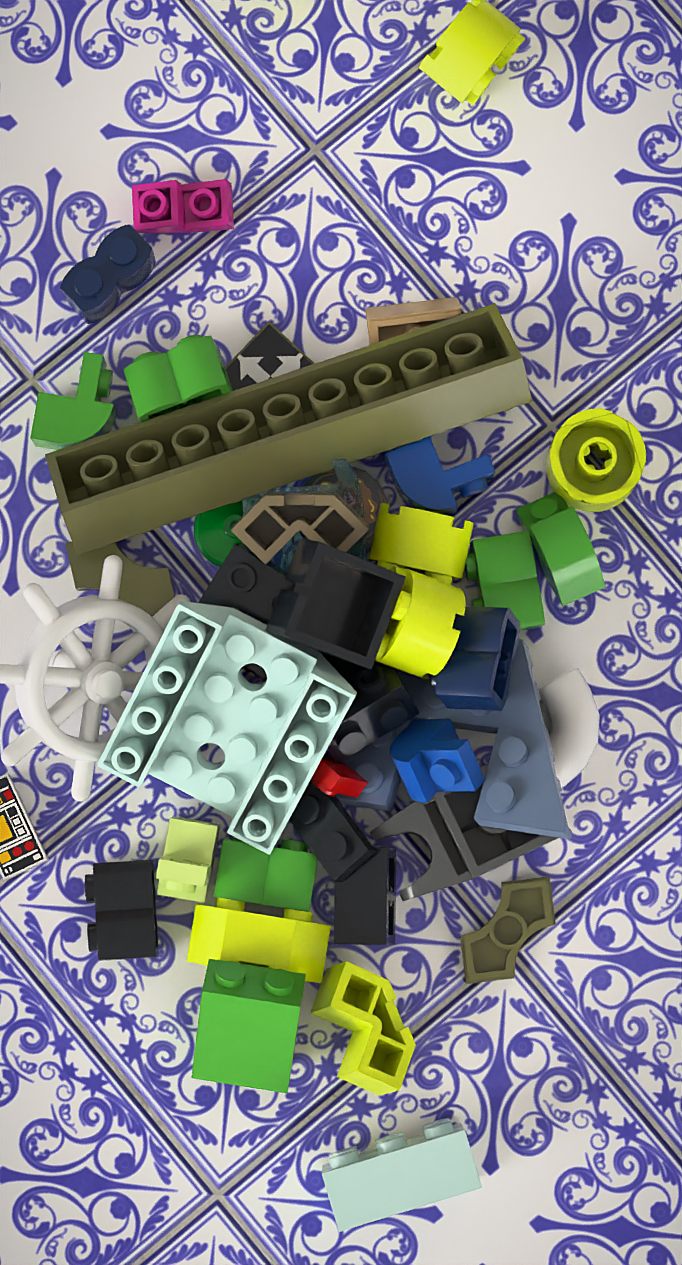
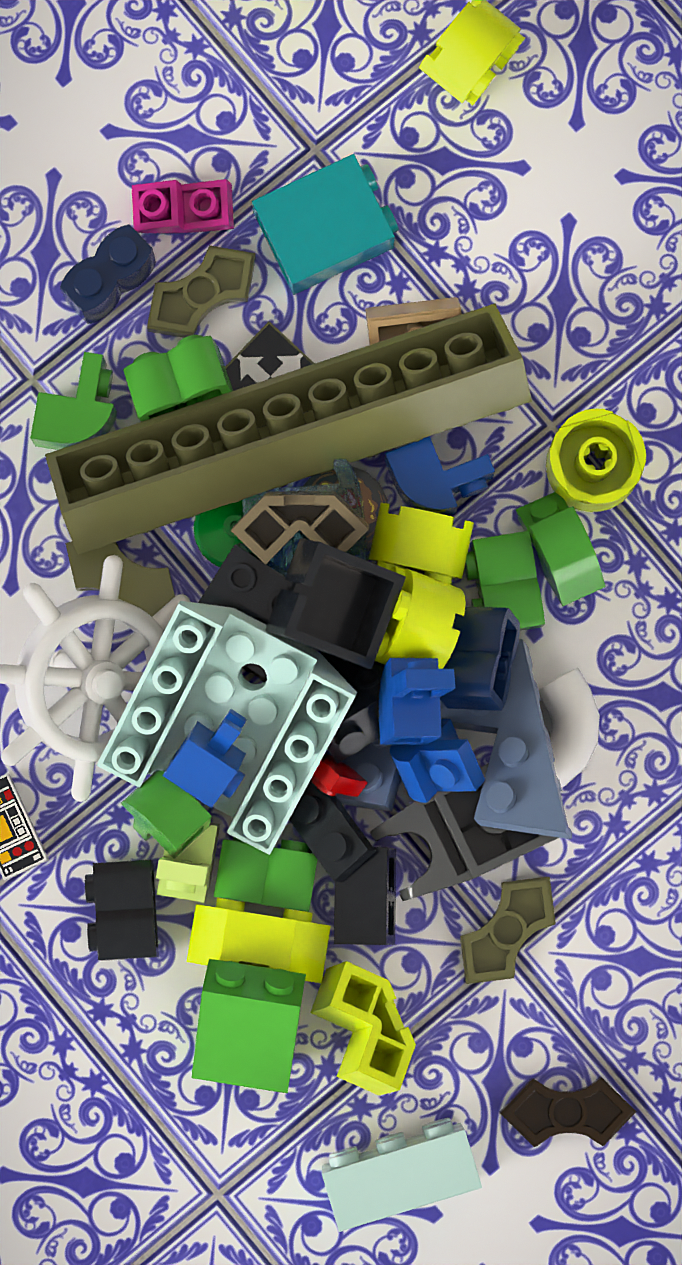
(166, 813): none -> bright green brick
(208, 761): none -> blue brick
(219, 280): none -> olive tile
(325, 223): none -> teal brick
(411, 700): none -> blue brick
(546, 1112): none -> dark brown tile

